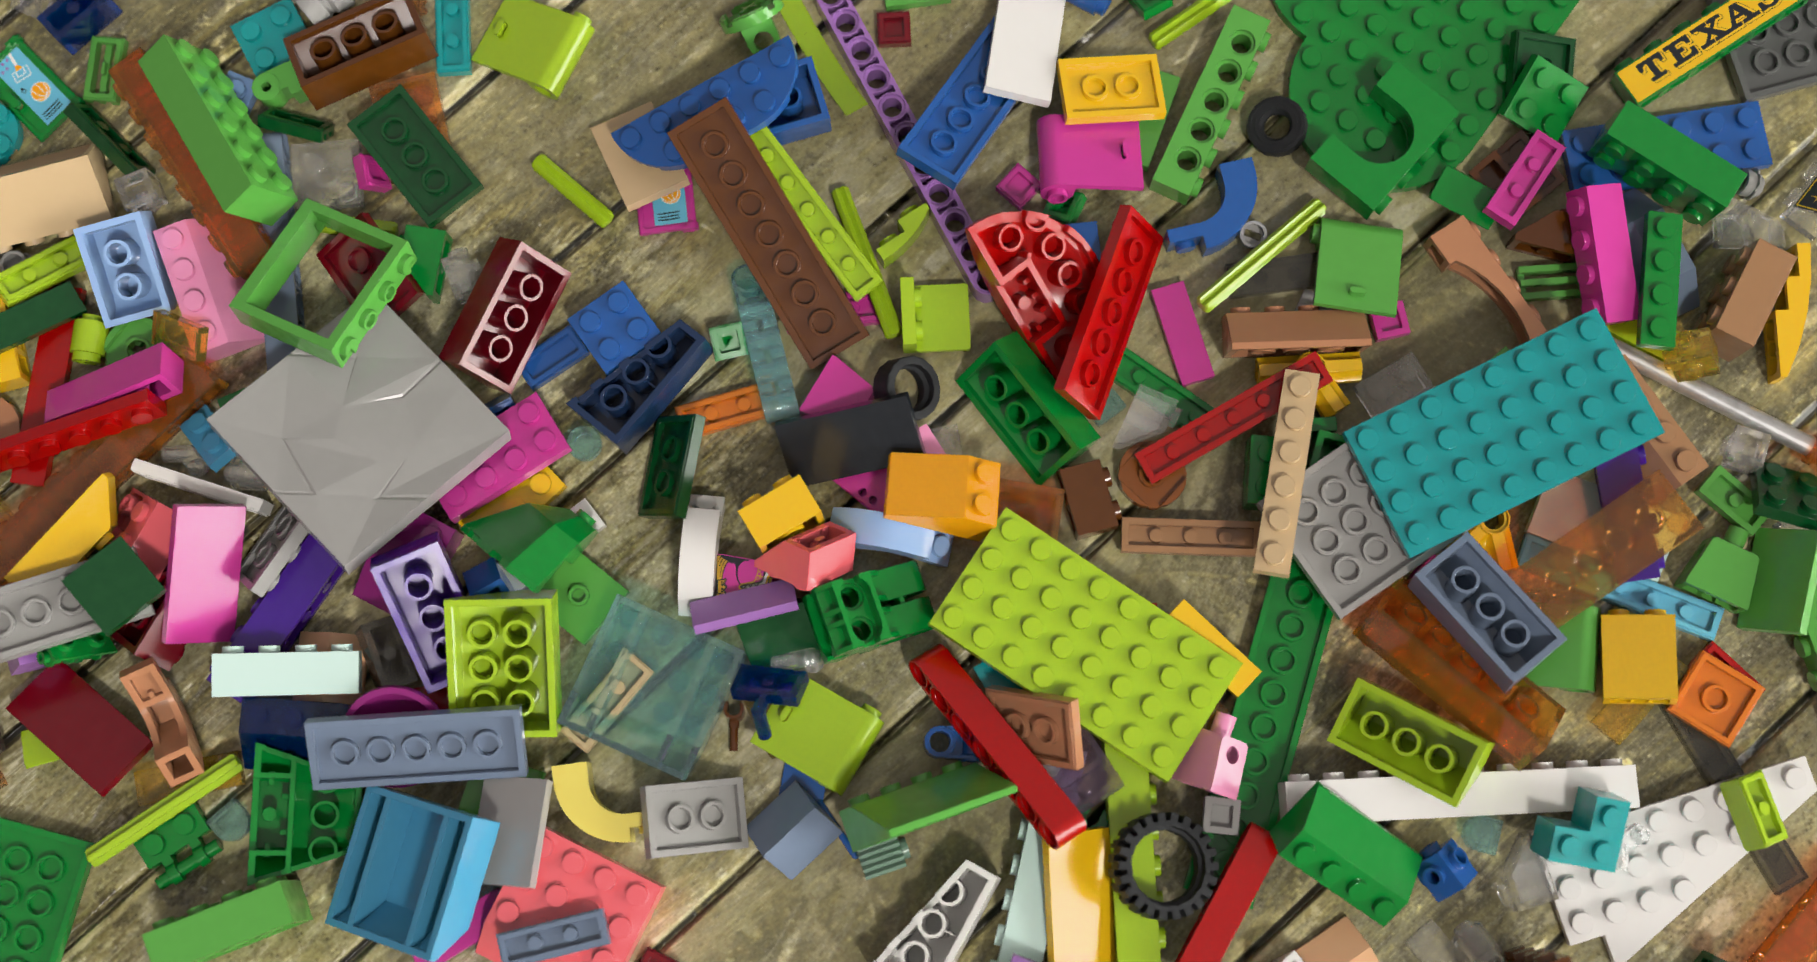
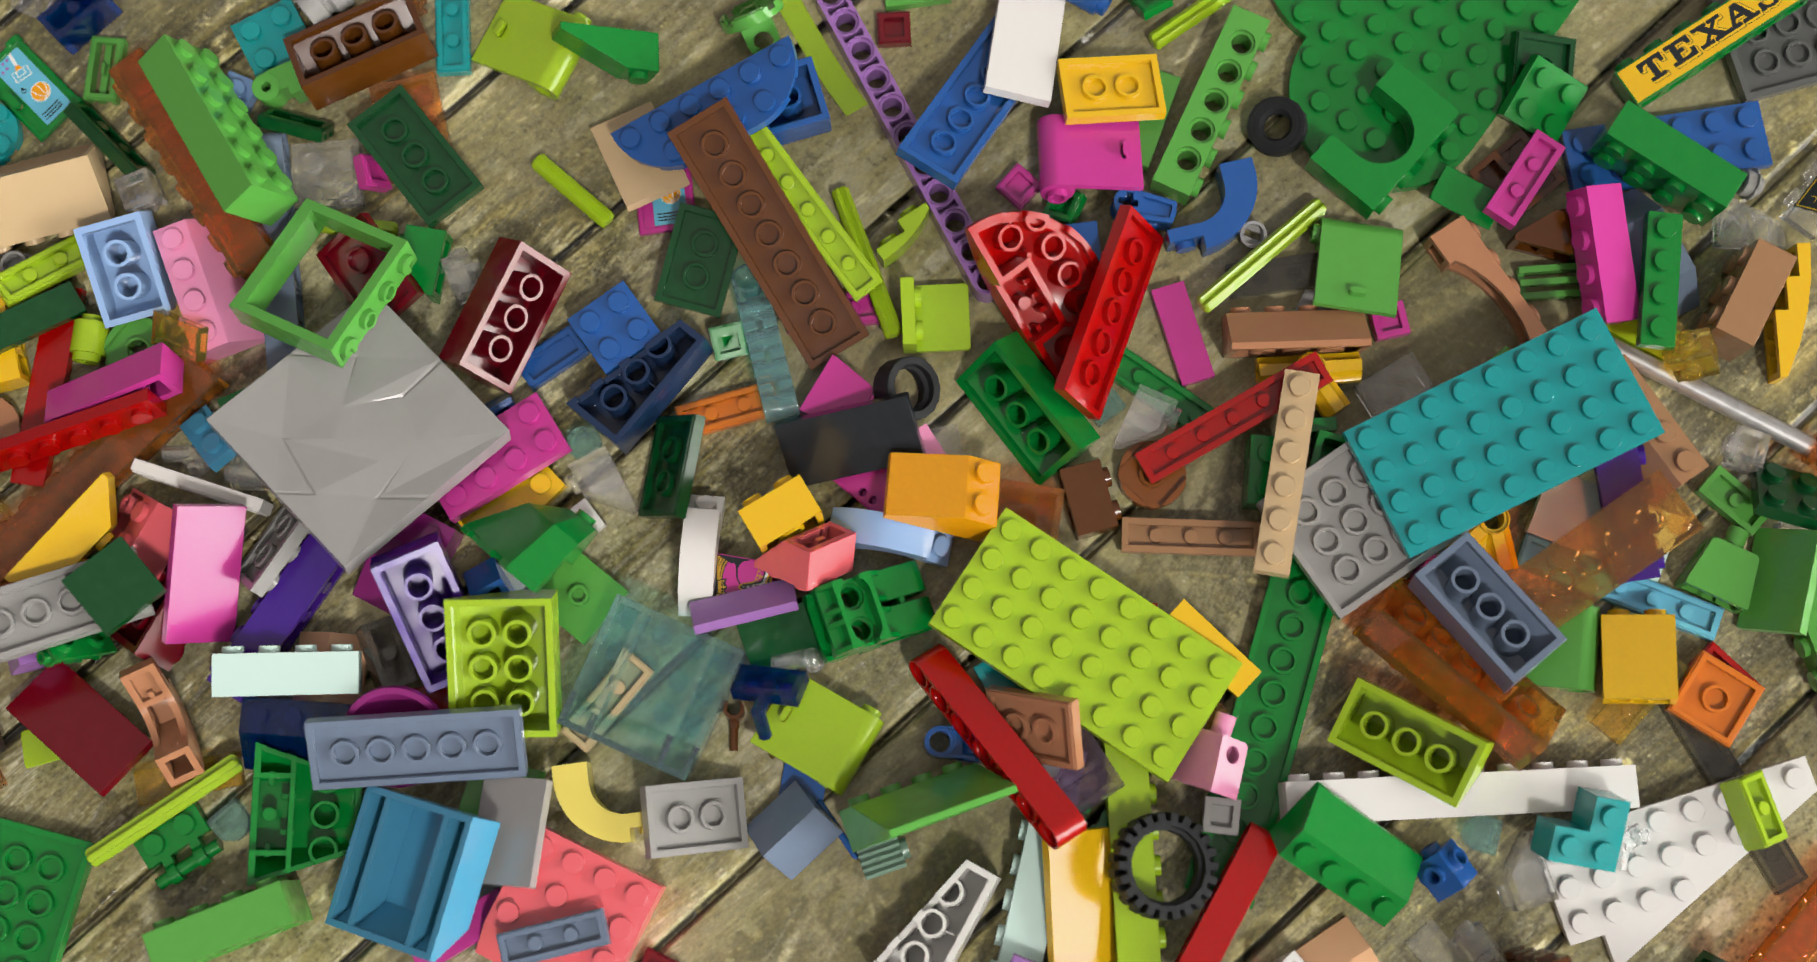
(601, 481): none -> clear slope
(618, 51): none -> green slope
(697, 263): none -> dark green plate
(1153, 208): none -> blue piece

